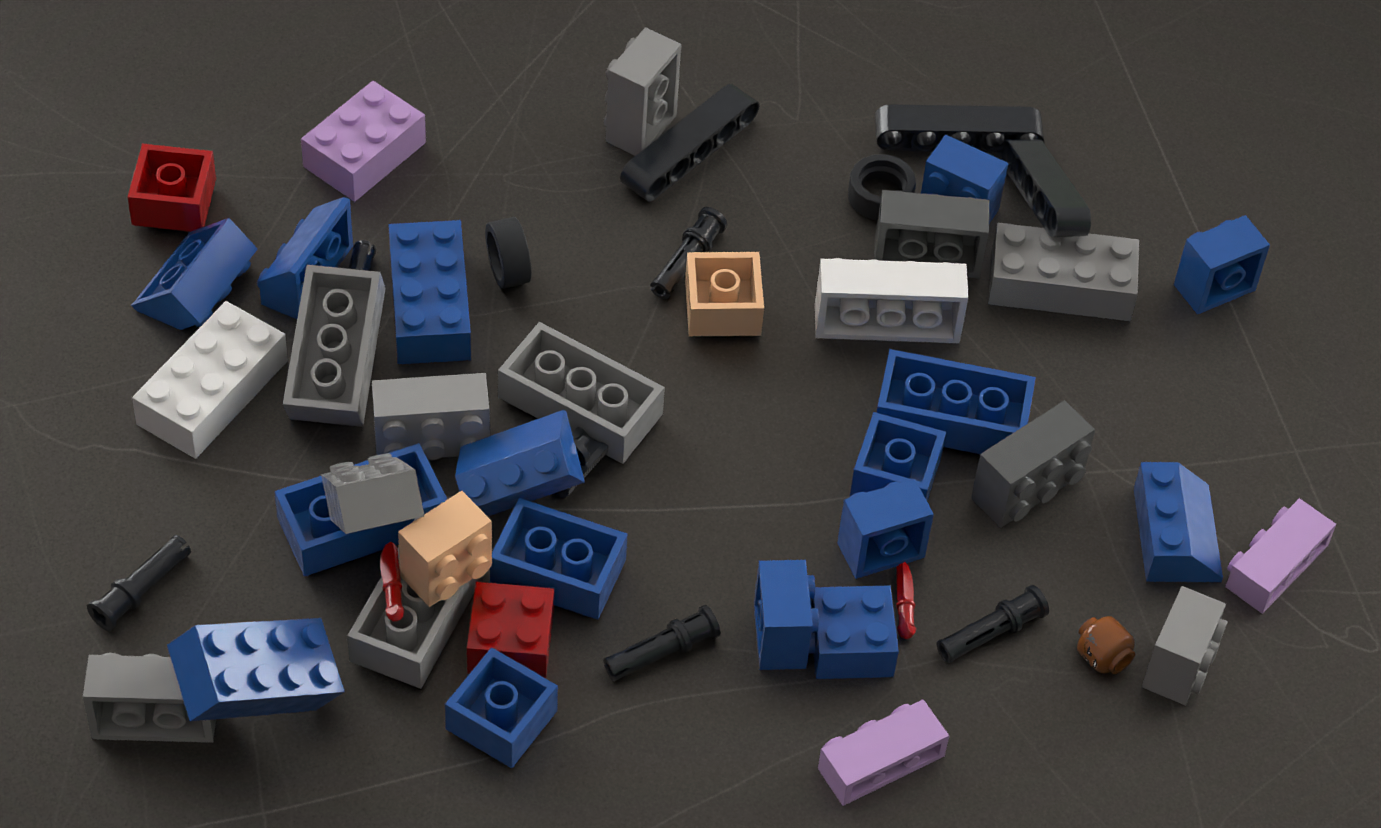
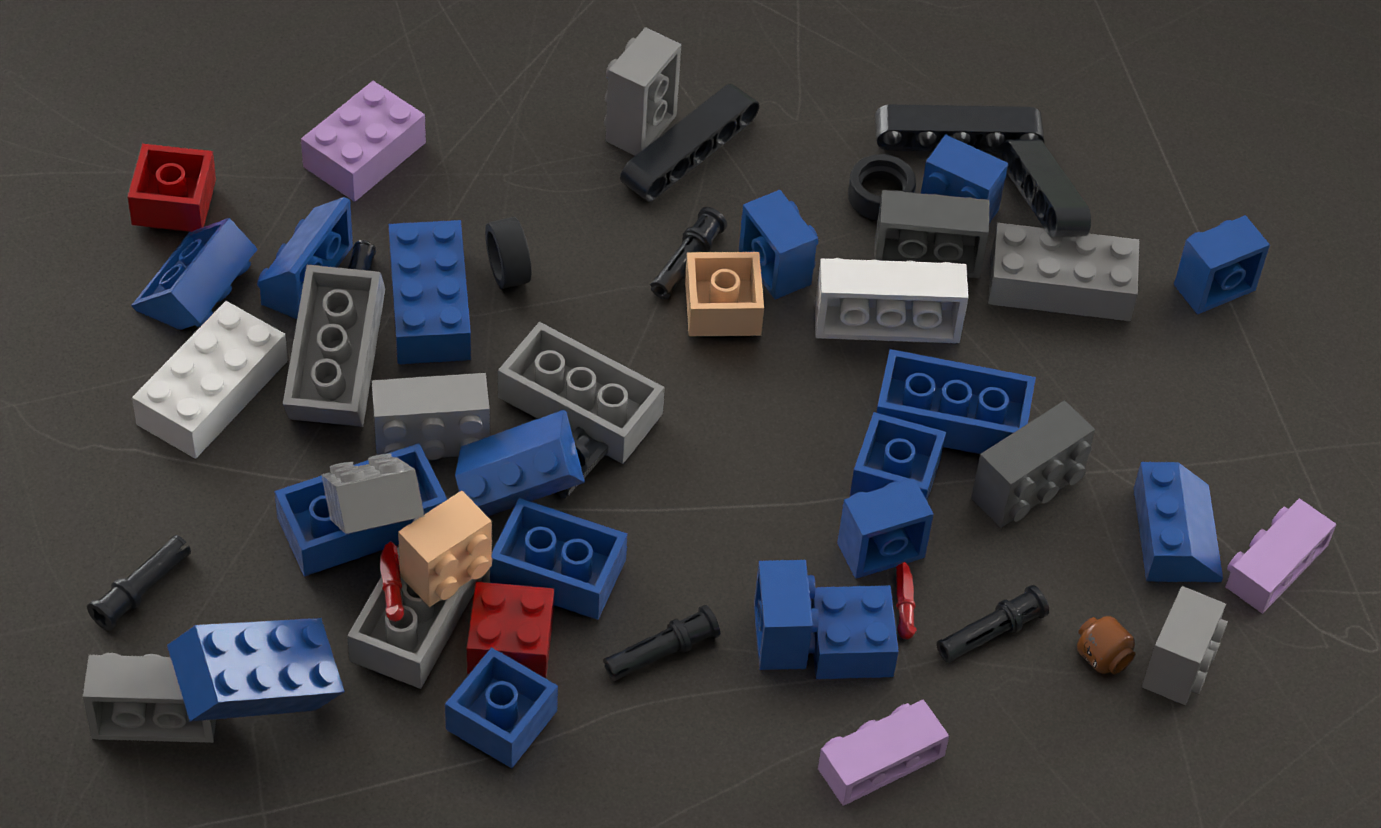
(783, 241): none -> blue brick

